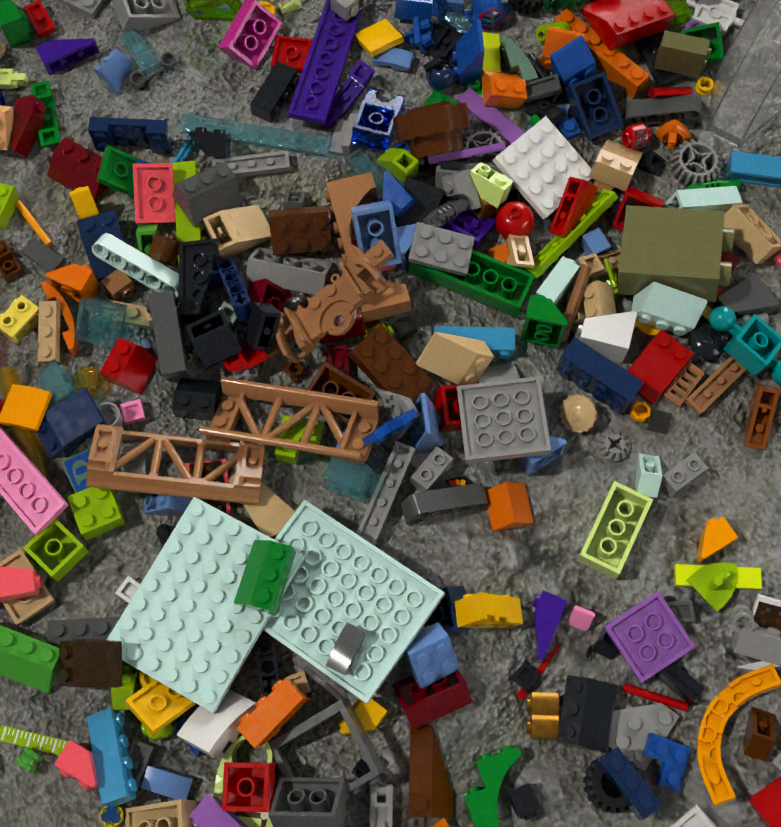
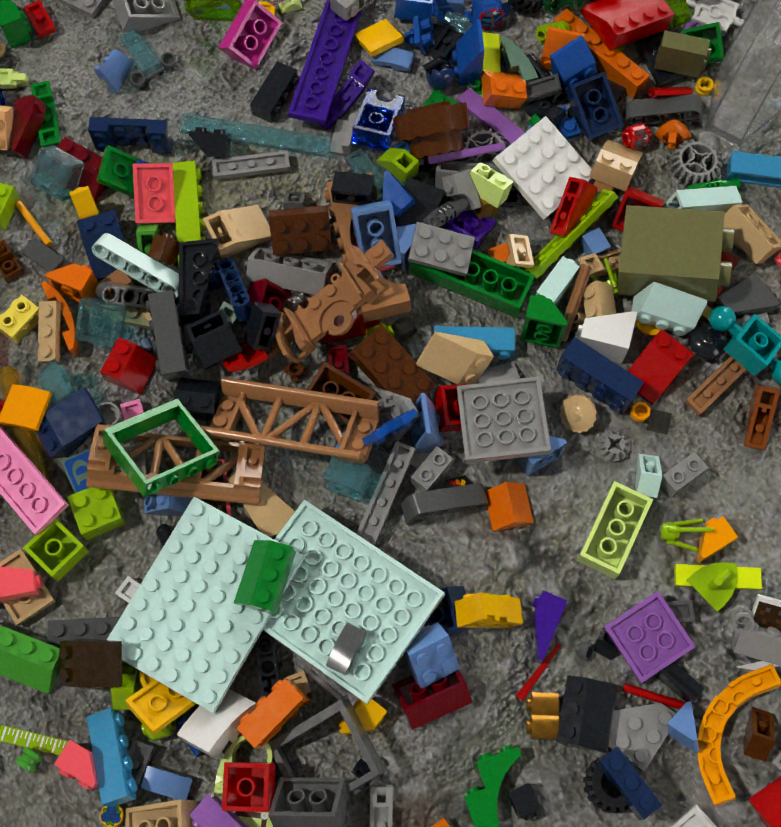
(56, 172): none -> clear light blue brick
(65, 52): dark purple slope -> none
(89, 378): clear yellow head -> none
(118, 291): none -> dark grey beam
(149, 420): none -> green window
(185, 150): dark azure axle -> none
(207, 193): dark grey slope -> none
(291, 52): red tile -> none
(295, 434): lime brick -> none
(353, 188): none -> black brick
(428, 780): reddish brown wedge -> none
(515, 219): red cylinder -> none
(526, 677): black tile -> none
(580, 618): bright pink slope -> none
(651, 163): black slope -> none
(671, 531): none -> lime plant
(672, 758): blue plate -> none
(683, 727): none -> medium blue slope
(690, 373): medium nougat slope -> none

